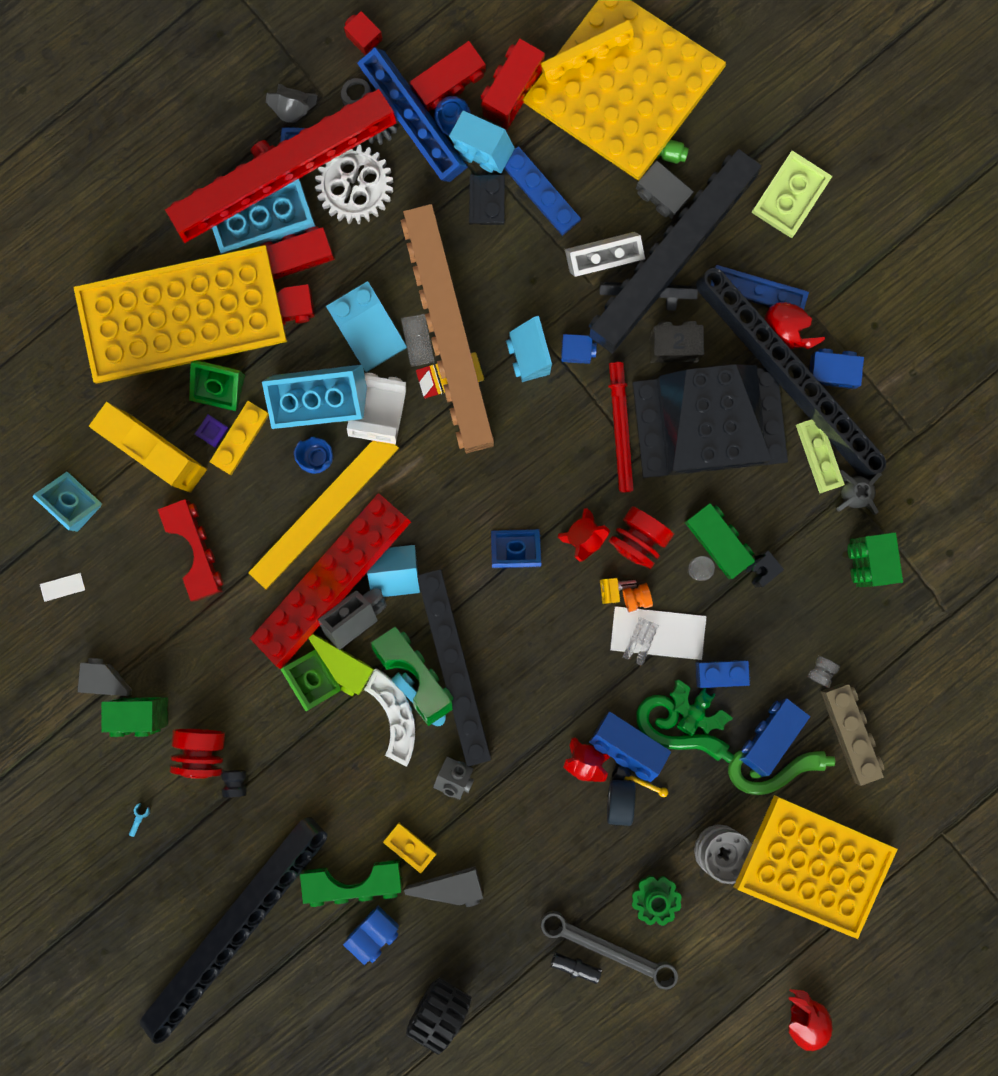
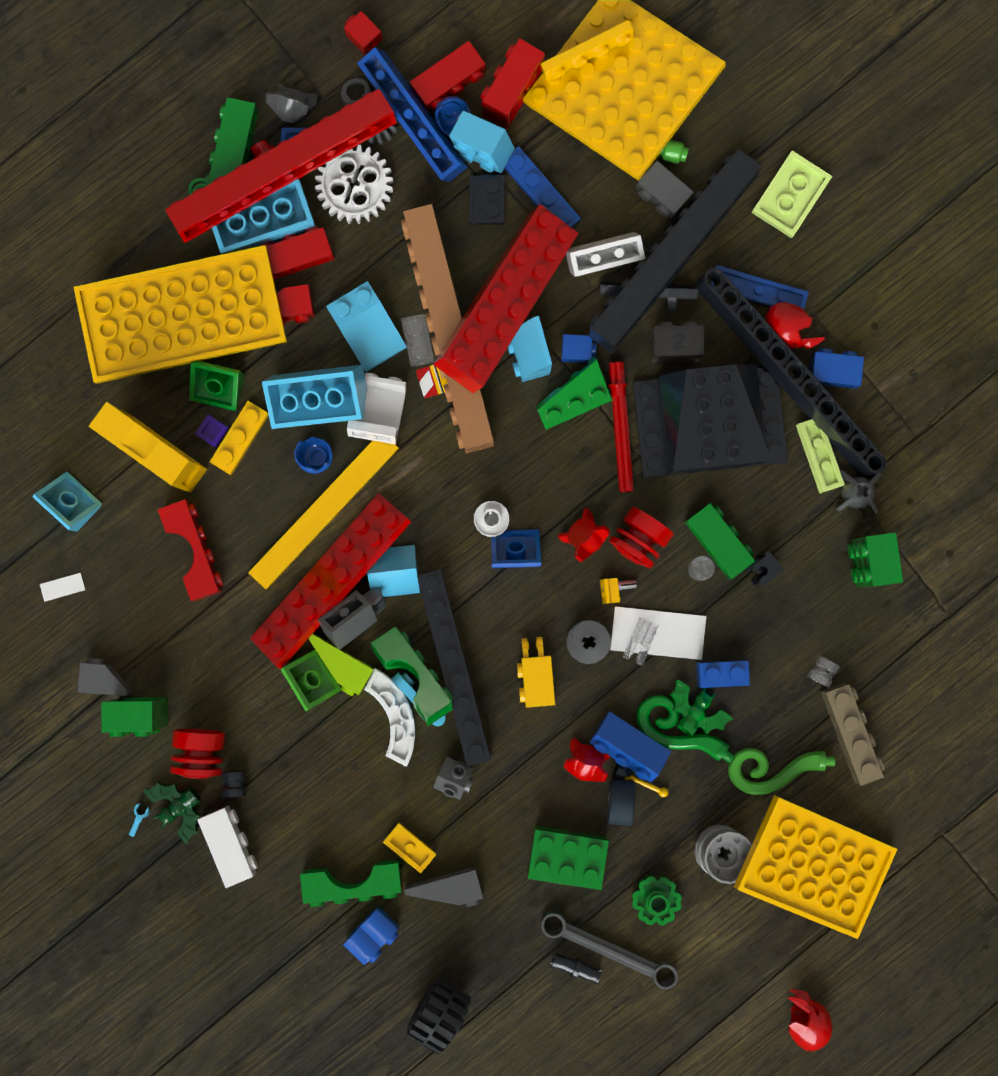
(180, 805): none -> dark green animal
(228, 846): none -> white brick
(232, 140): none -> green hinge
(233, 930): black beam -> none
(491, 518): none -> white plate
(505, 299): none -> red brick
(536, 676): none -> yellow hinge
(568, 857): none -> green brick
(579, 395): none -> green wing
(590, 654): none -> dark grey piece
(637, 597): orange wheel -> none
(773, 737): blue brick -> none

